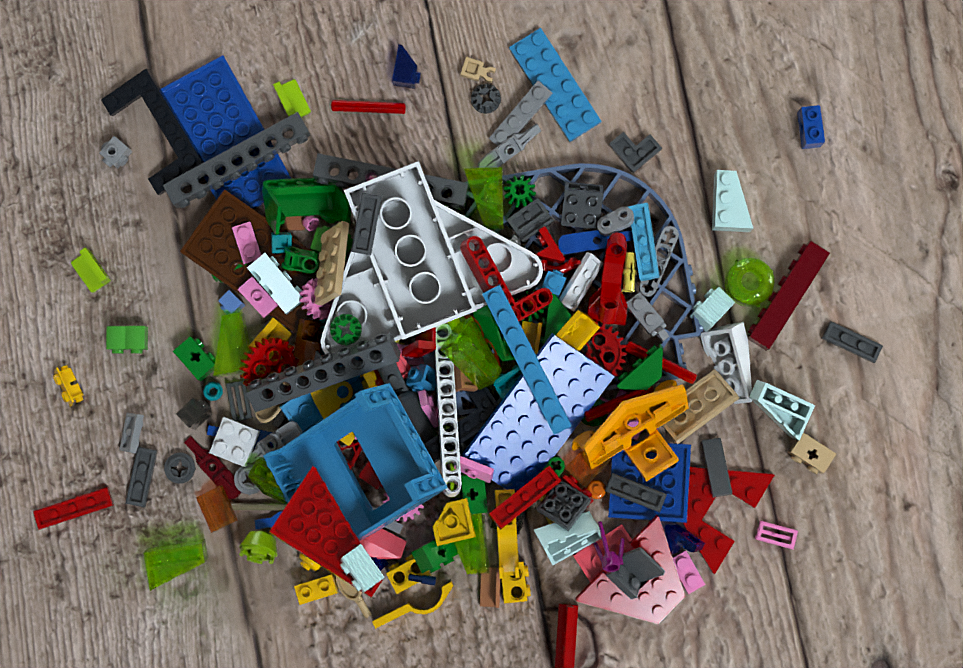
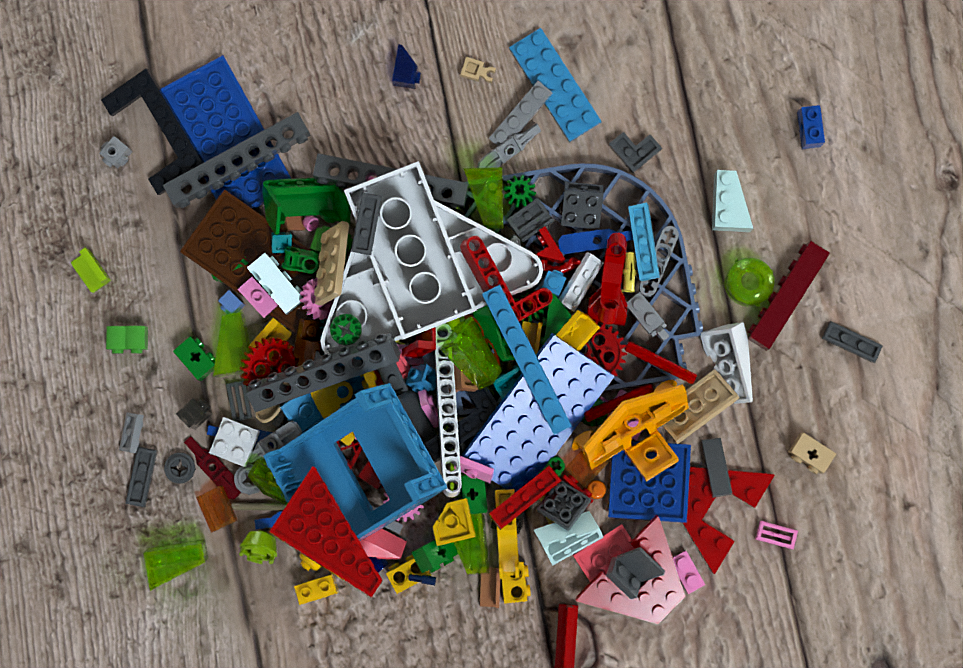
(64, 379): yellow hinge -> none
(73, 508): red tile -> none
(208, 387): teal plate -> none
(246, 242): bright pink plate -> none
(292, 98): lime panel -> none
(351, 593): tan piece -> none
(361, 569): light aqua brick -> none
(367, 106): red axle -> none
(408, 607): yellow piece -> none
(488, 106): dark grey gear -> none
(611, 561): magenta plant -> none
(616, 222): light grey plate -> none
(635, 492): dark grey tile -> none
(644, 372): green slope -> none
(679, 537): clear blue slope -> none
(713, 308): light aqua brick -> none
(783, 408): light aqua wedge -> none

